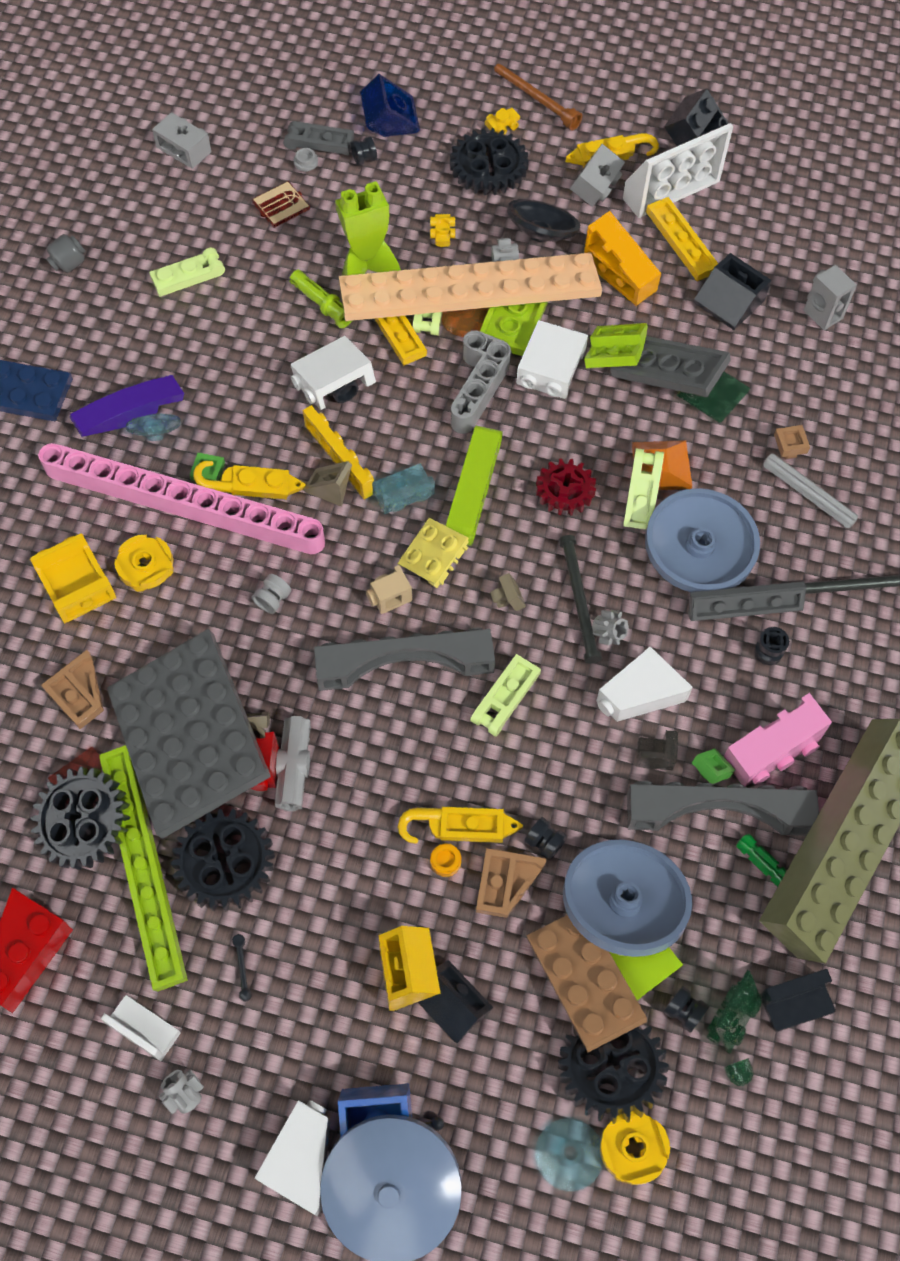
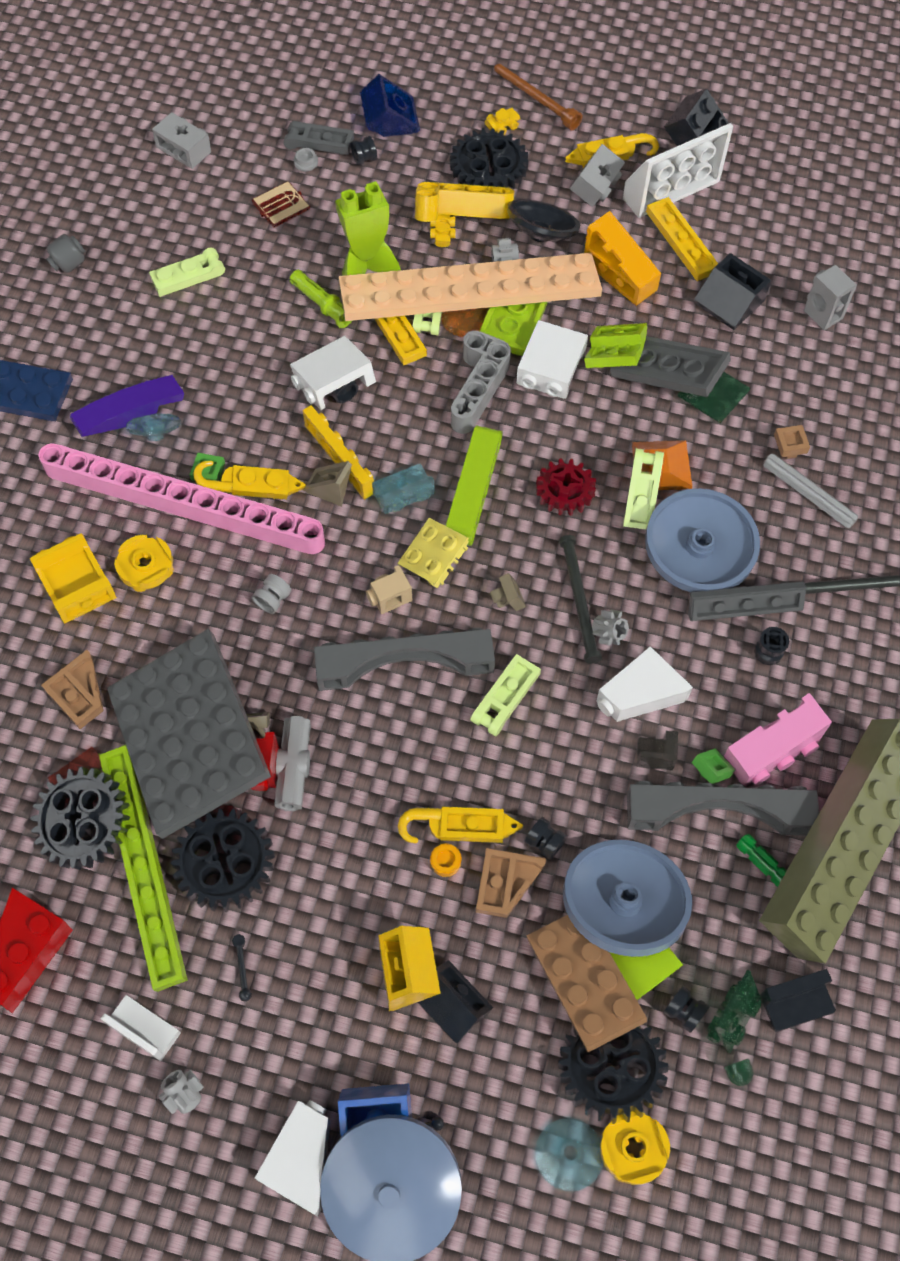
(461, 200): none -> yellow beam

